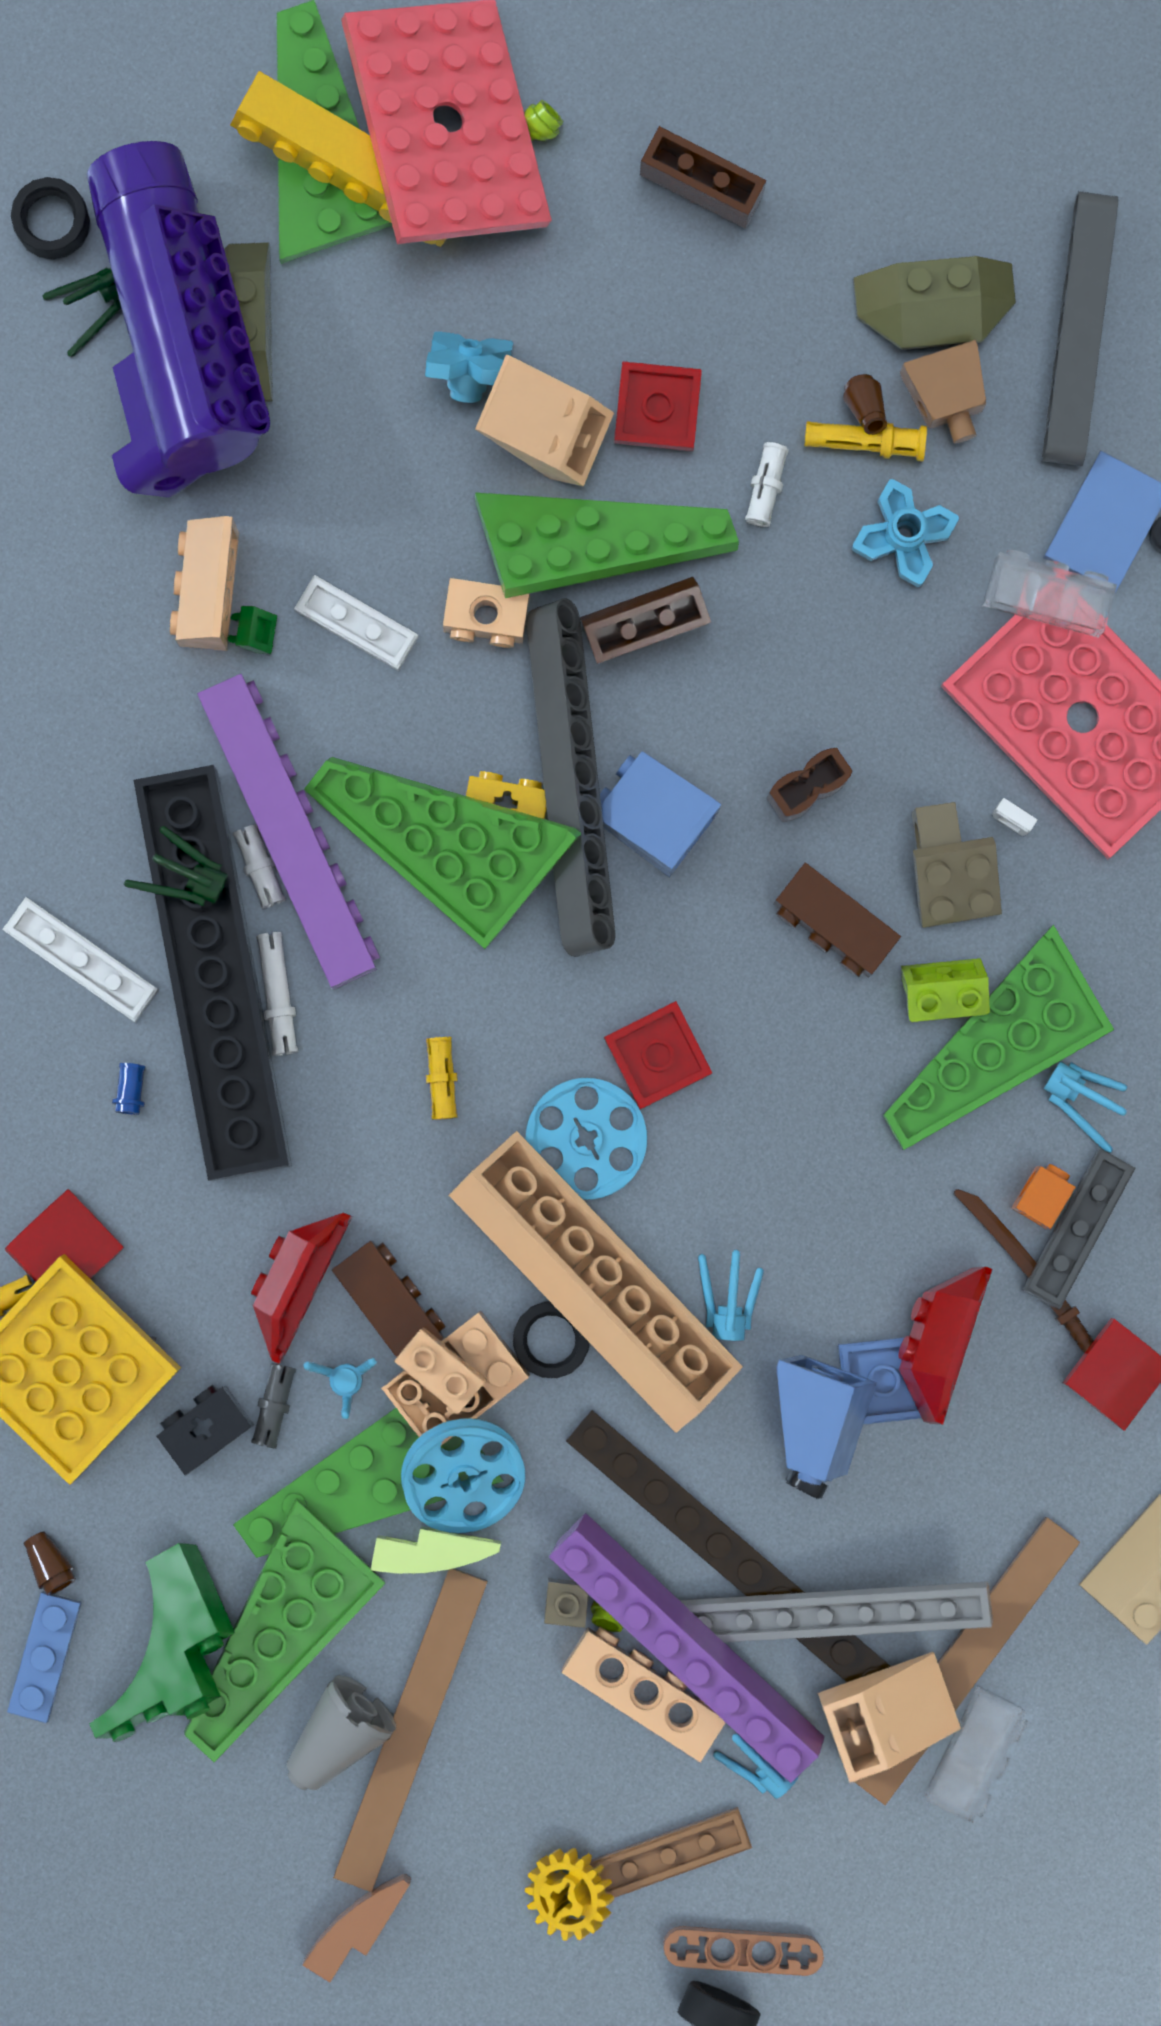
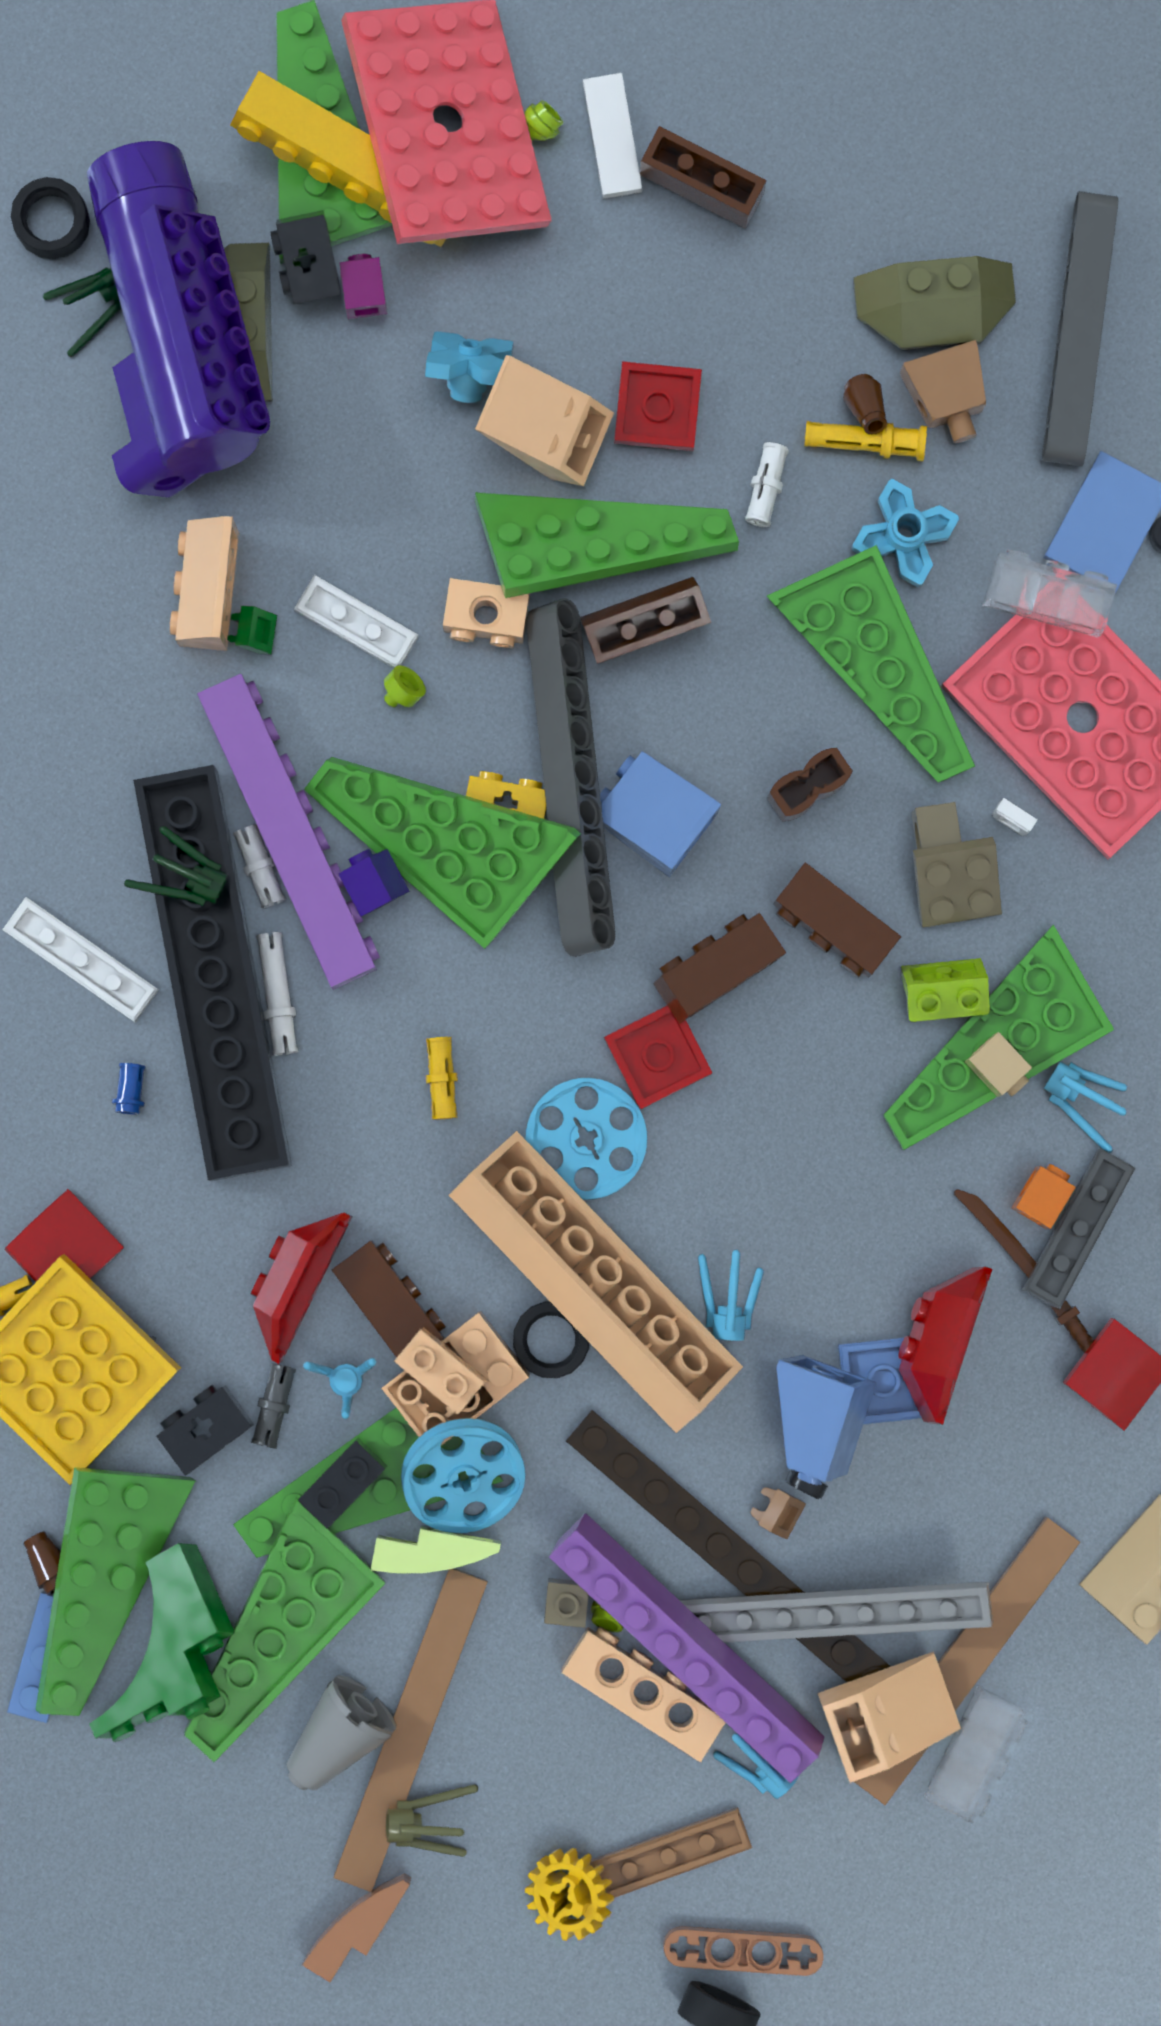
(108, 1536): none -> bright green wing
(312, 233): none -> black brick
(342, 1483): none -> black brick
(363, 286): none -> magenta brick
(373, 880): none -> dark purple brick
(403, 687): none -> lime tile
(405, 1826): none -> olive plant
(612, 135): none -> white tile
(718, 966): none -> reddish brown brick
(780, 1514): none -> medium nougat tile
(868, 639): none -> bright green wing
(999, 1066): none -> tan brick

